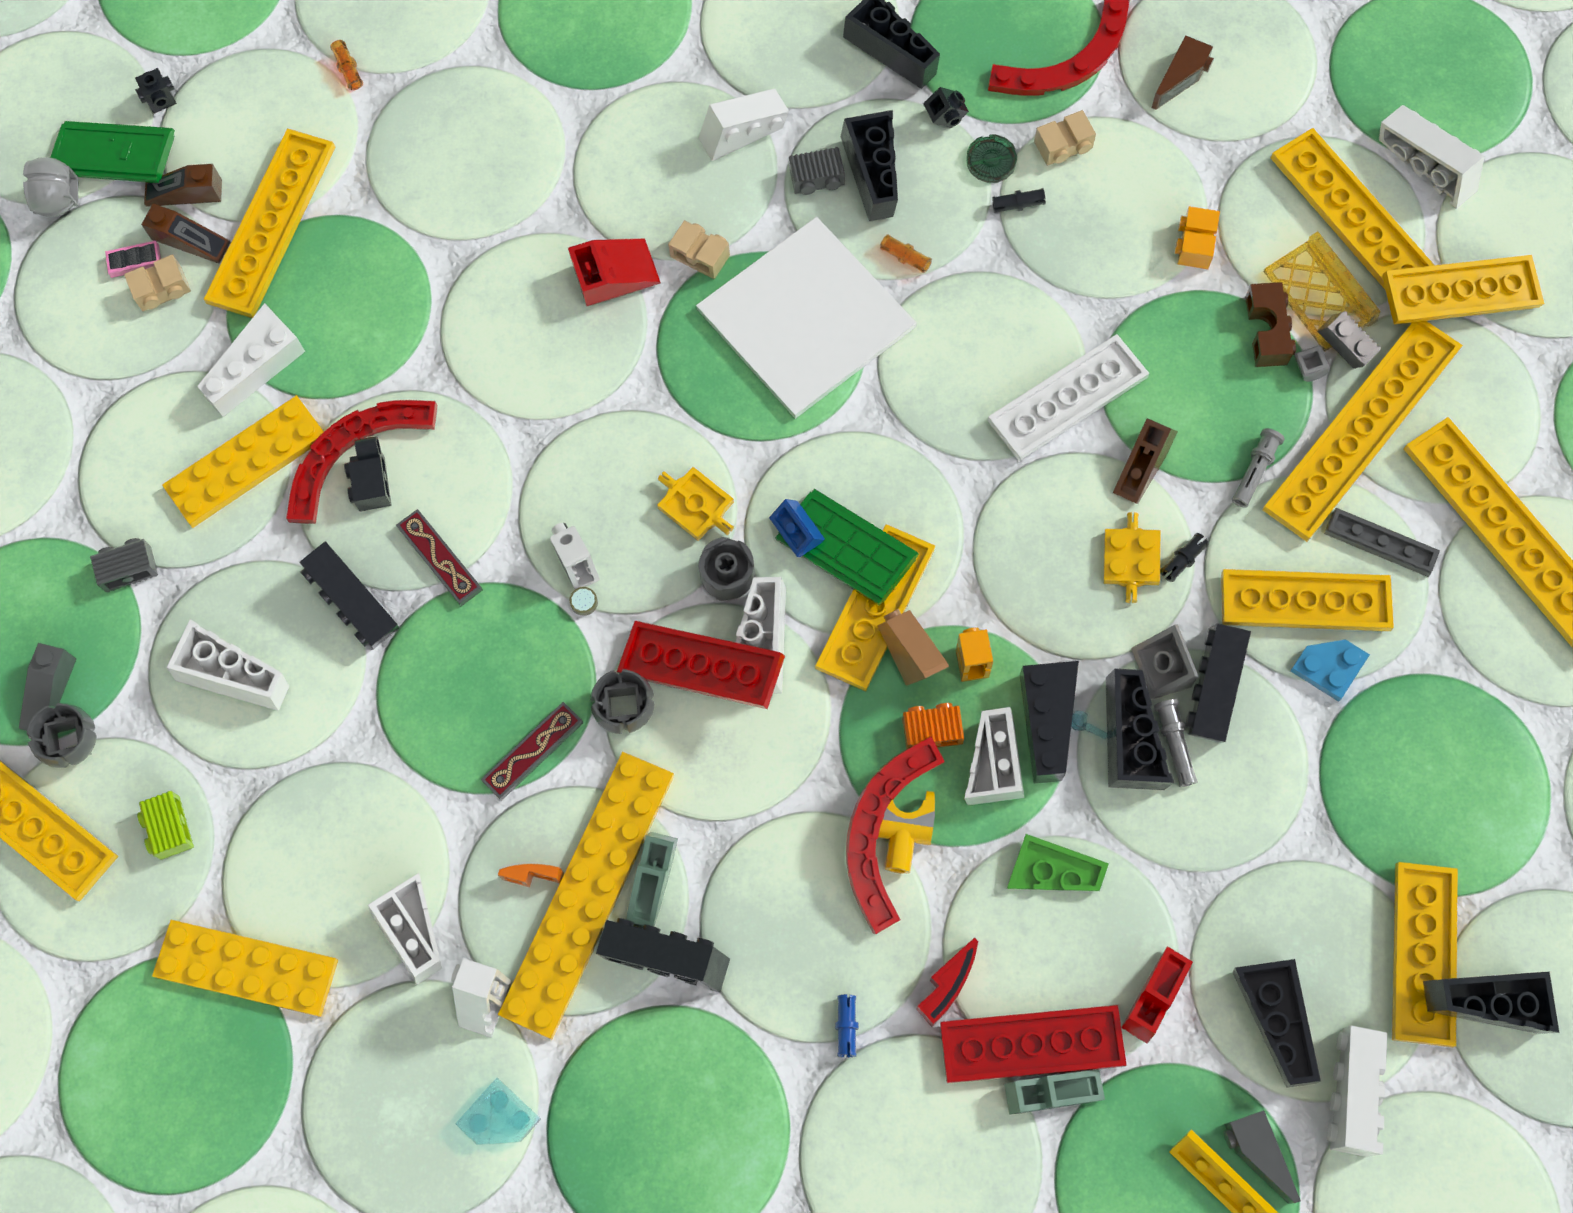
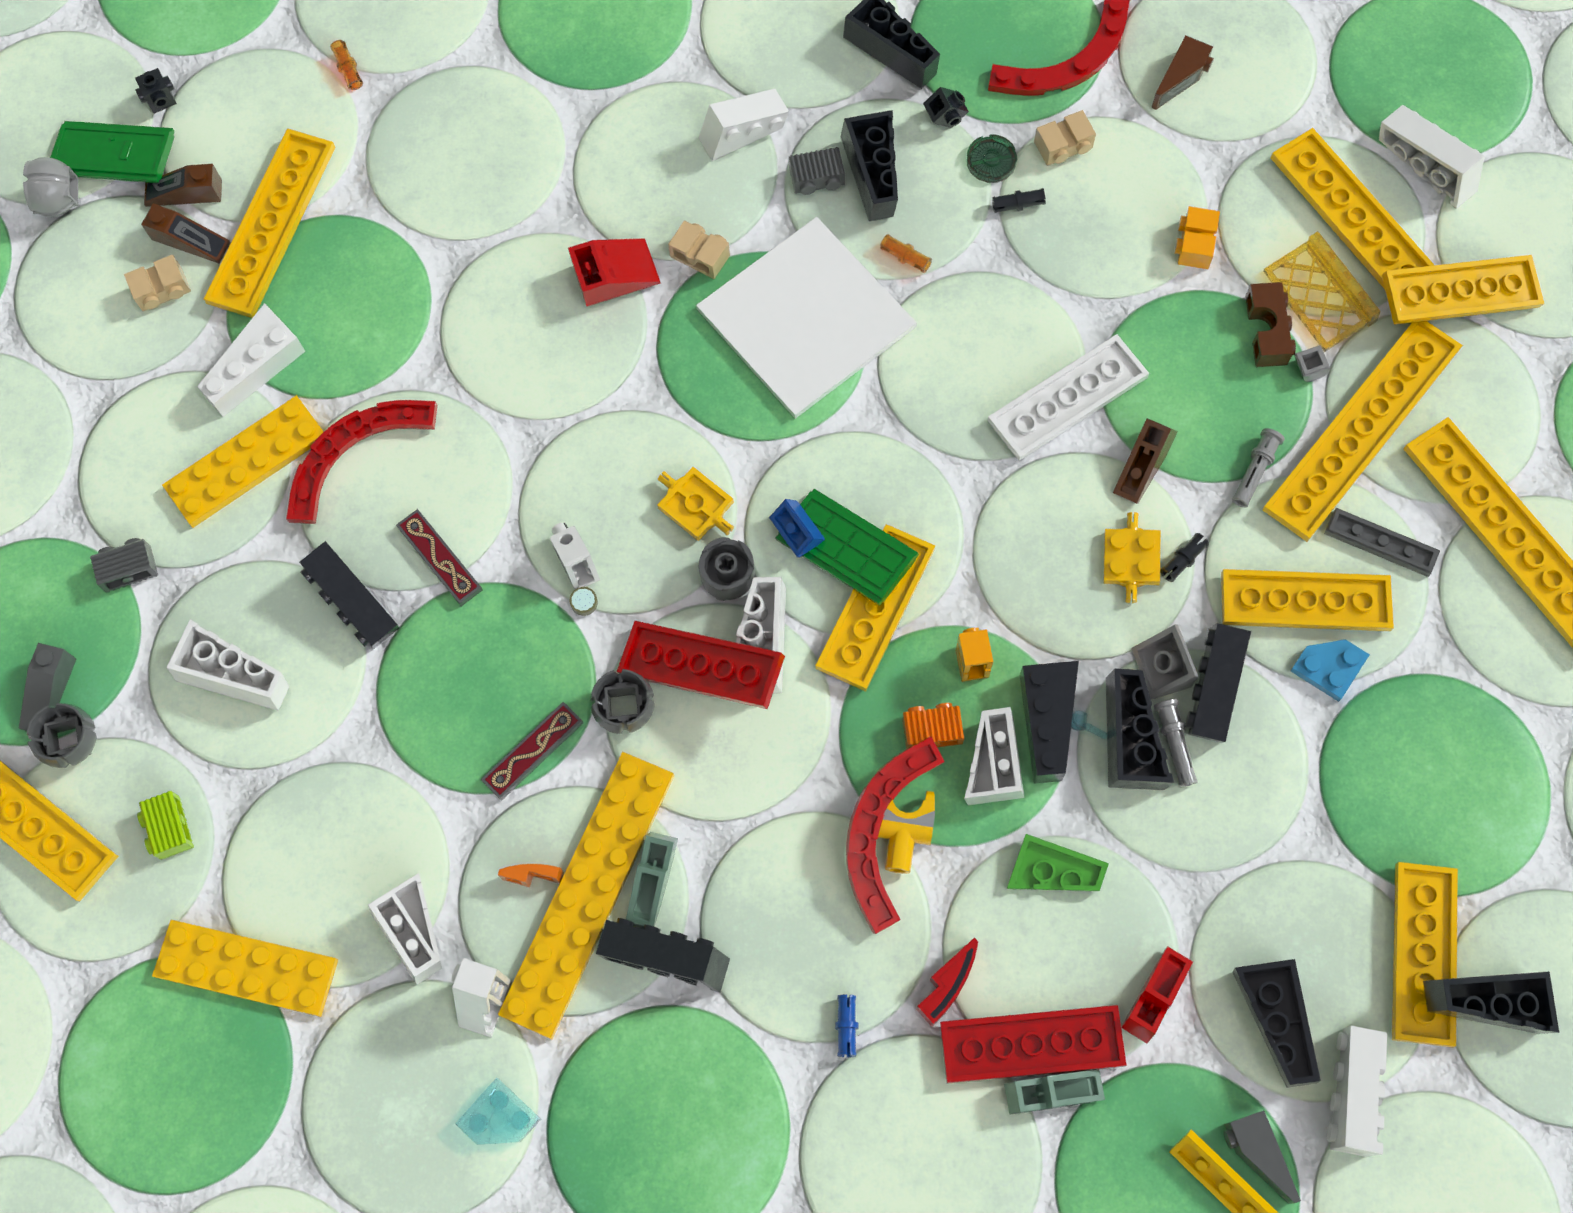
(132, 257): tile -> none
(368, 476): black hinge -> none
(911, 647): medium nougat slope -> none
(1349, 340): brick -> none

